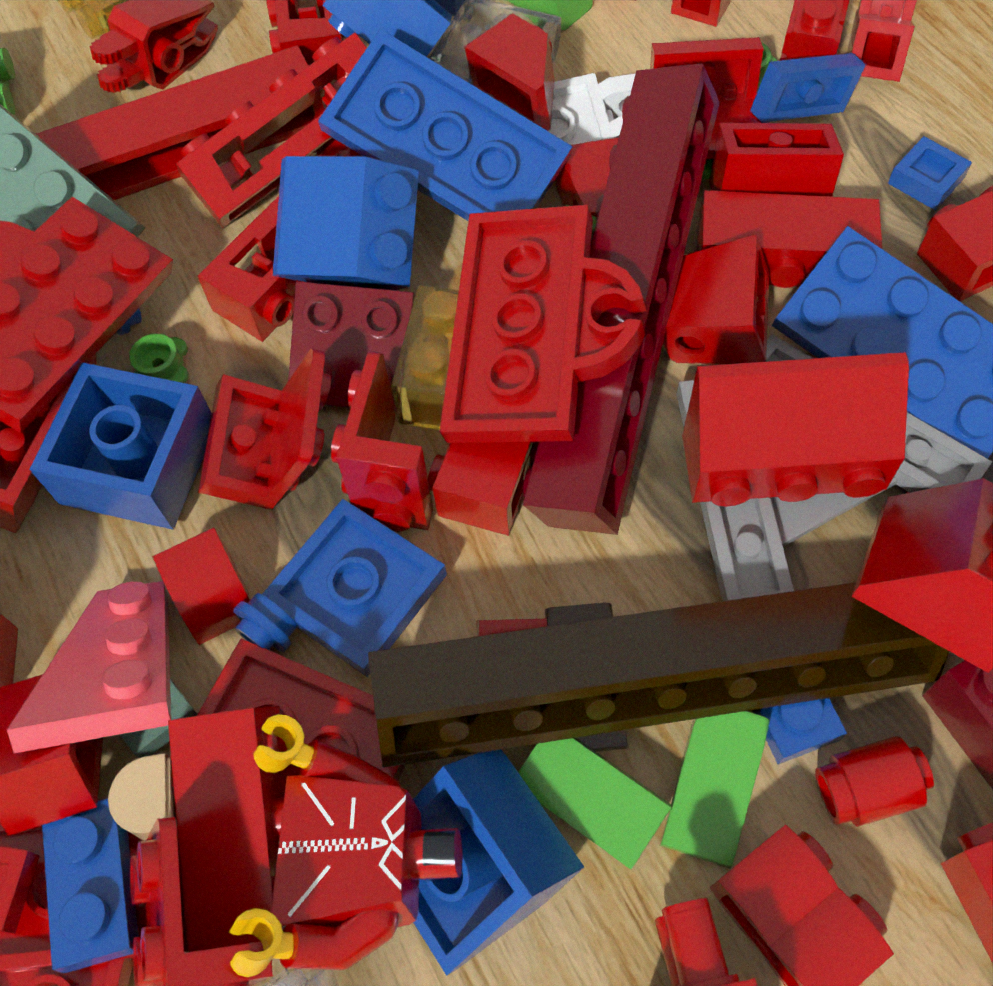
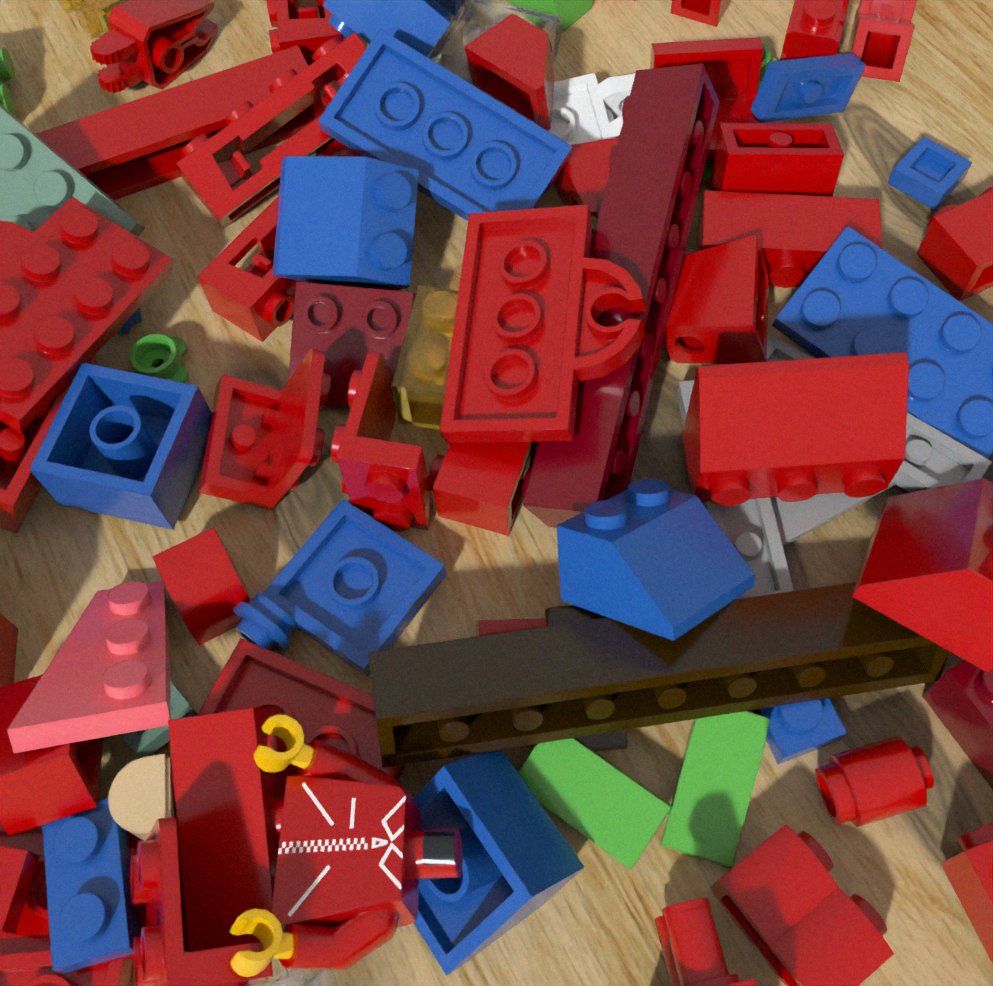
(650, 560): none -> blue slope

